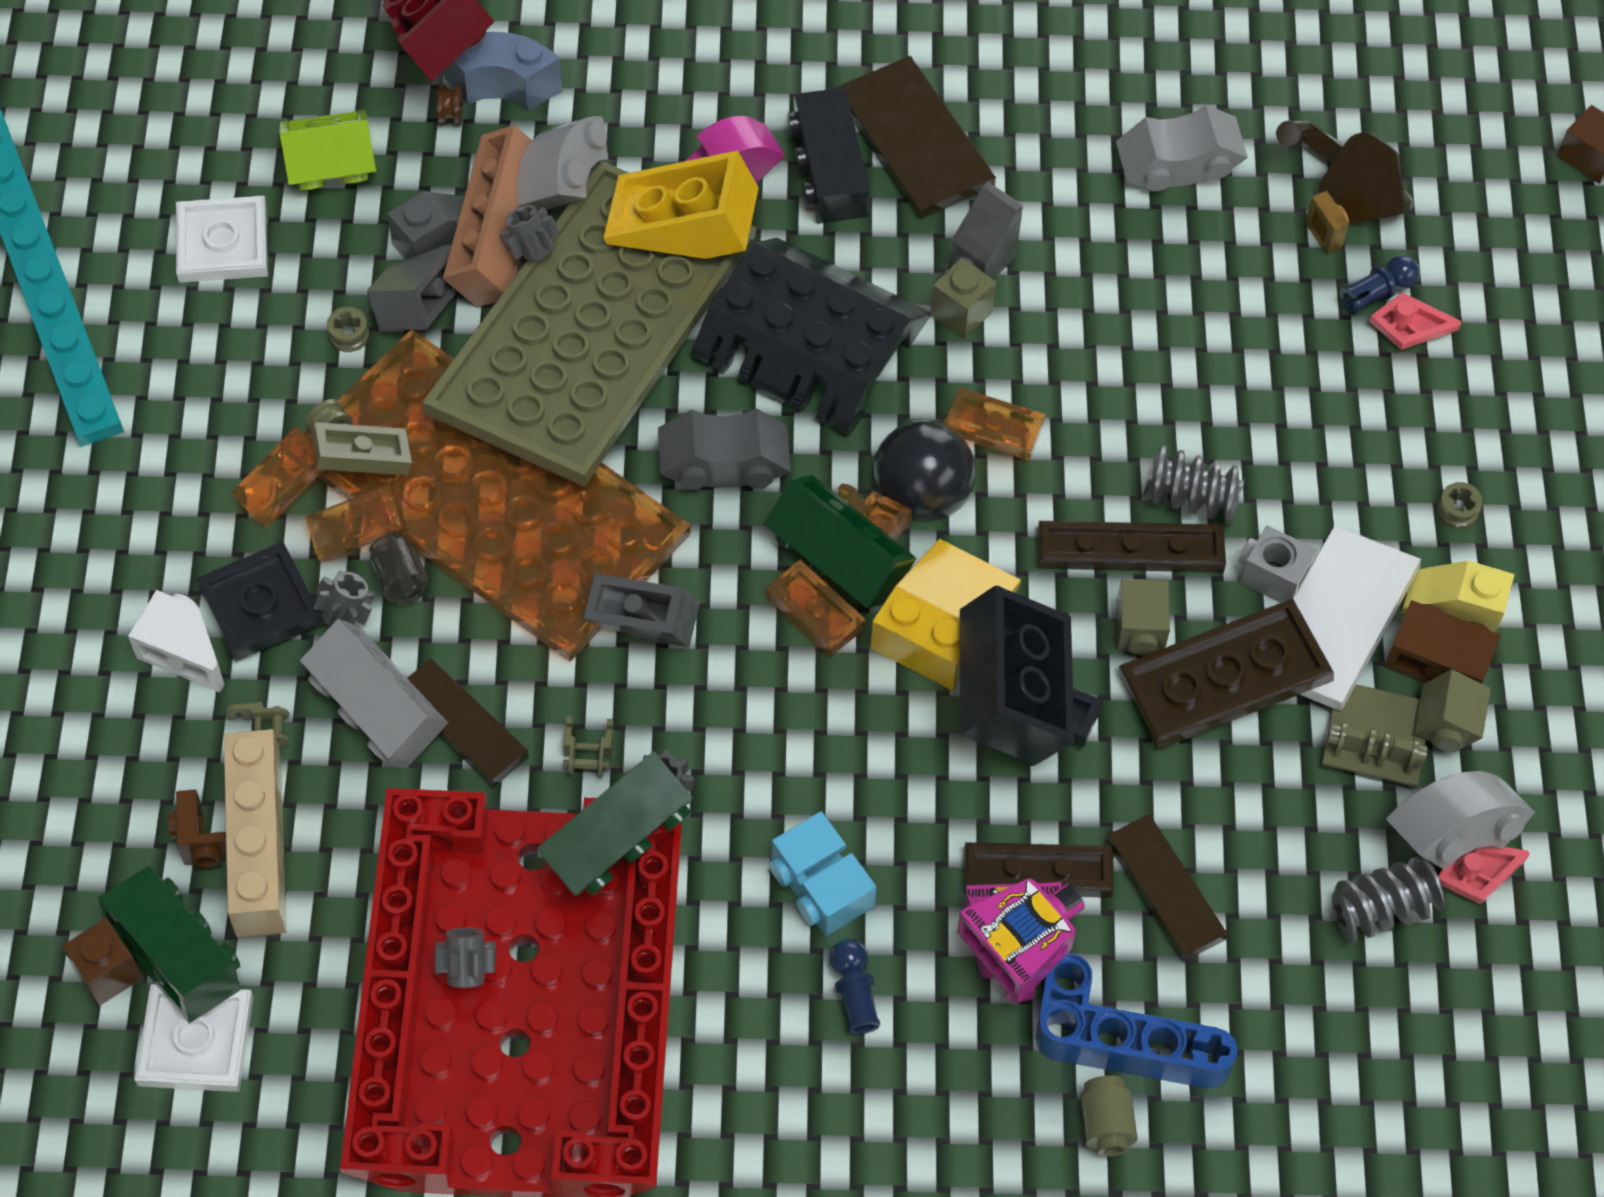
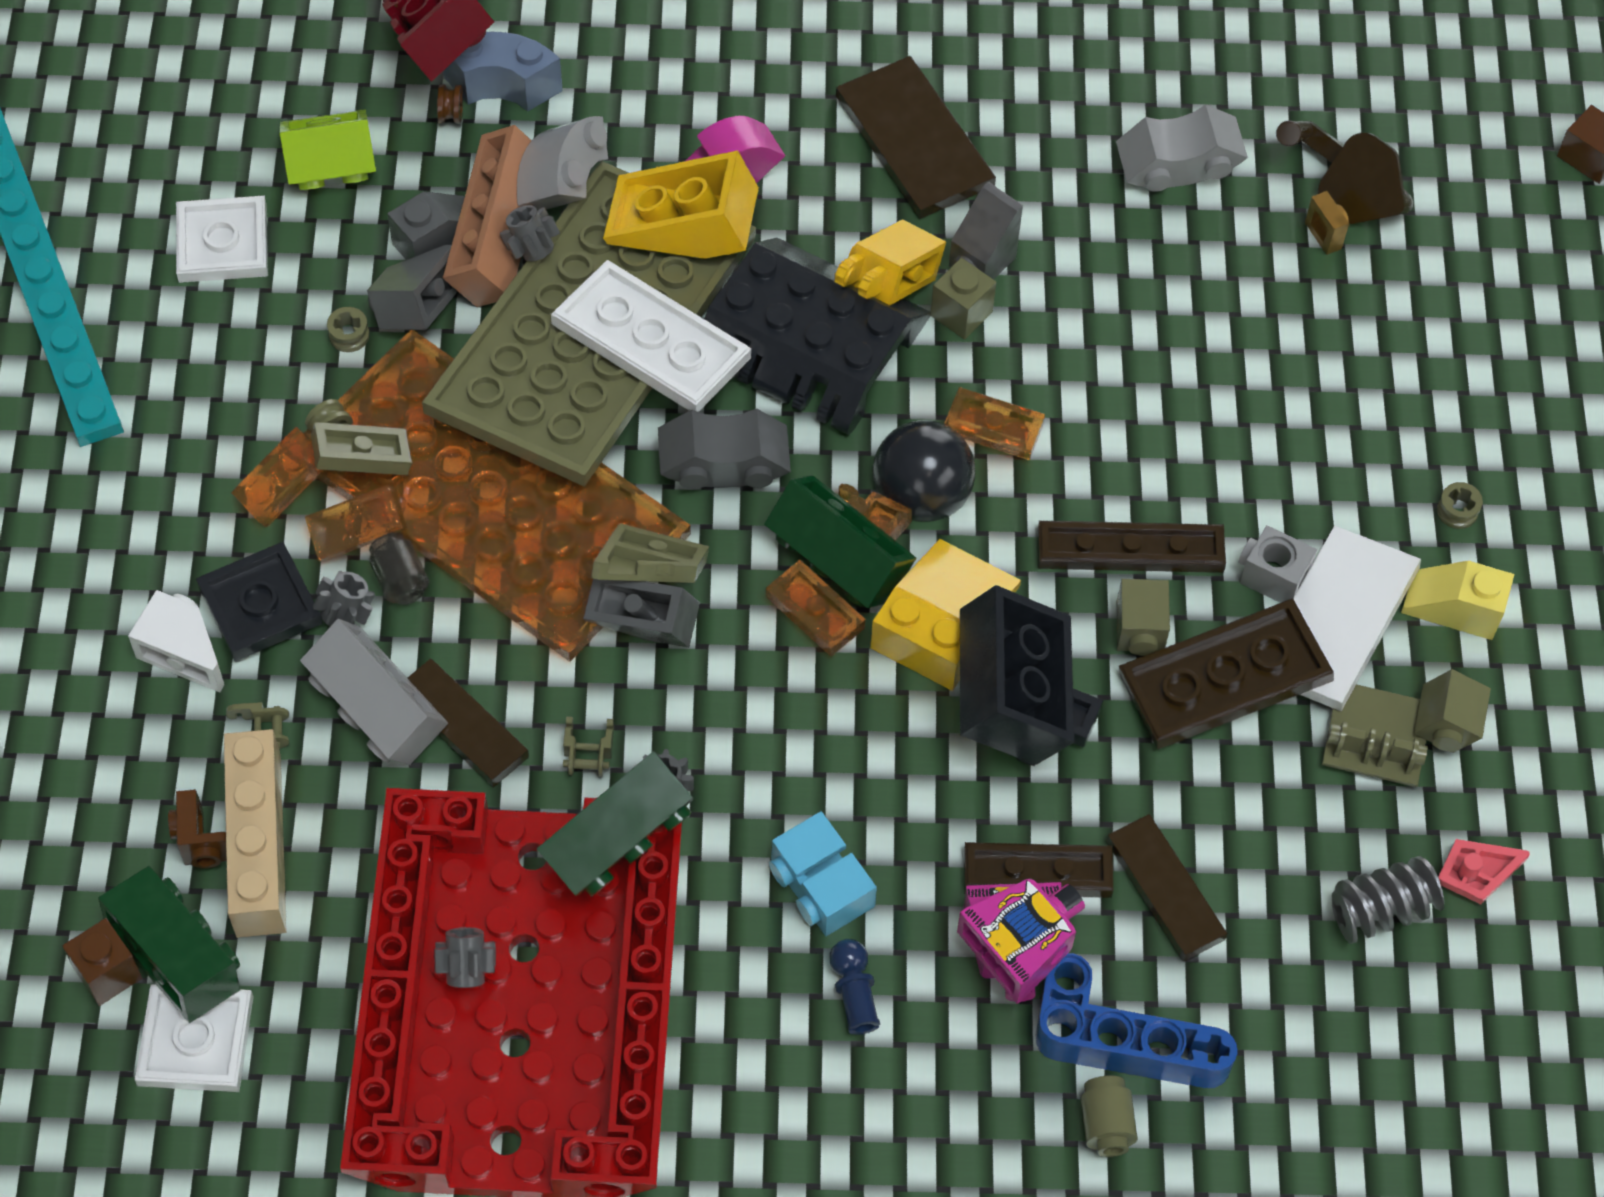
(648, 556): none -> olive wing
(651, 336): none -> white tile
(829, 155): black brick -> none
(892, 262): none -> yellow hinge
(1194, 484): flat silver piece -> none
(1399, 273): dark blue pin -> none
(1412, 322): coral piece -> none
(1437, 642): reddish brown brick -> none
(1460, 816): light grey brick -> none

